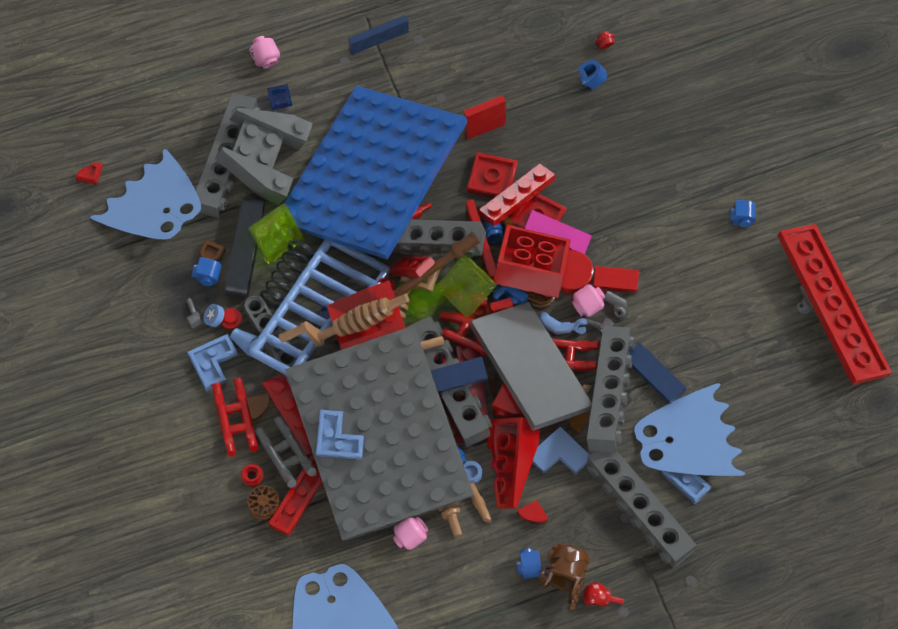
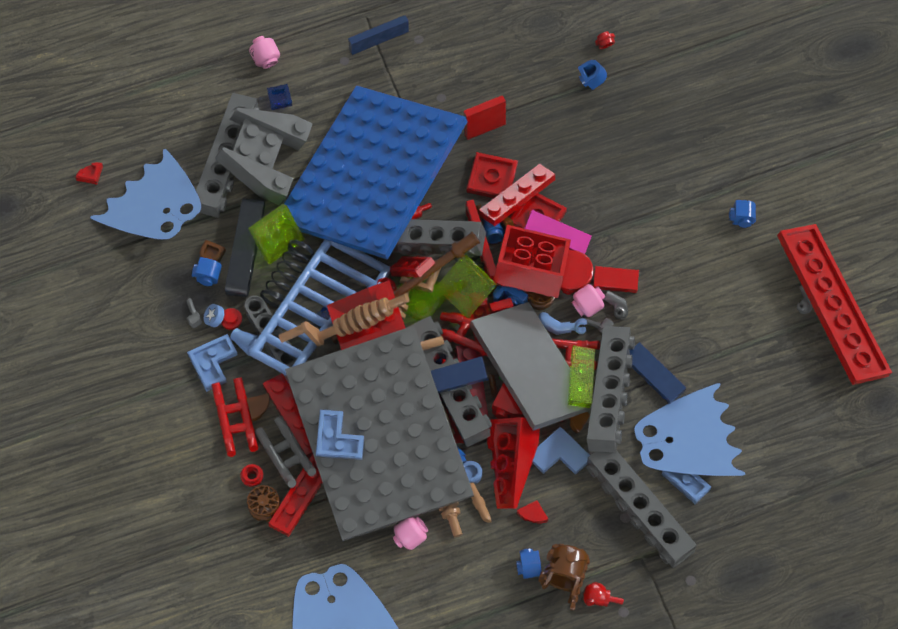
(581, 376): none -> clear neon green tile

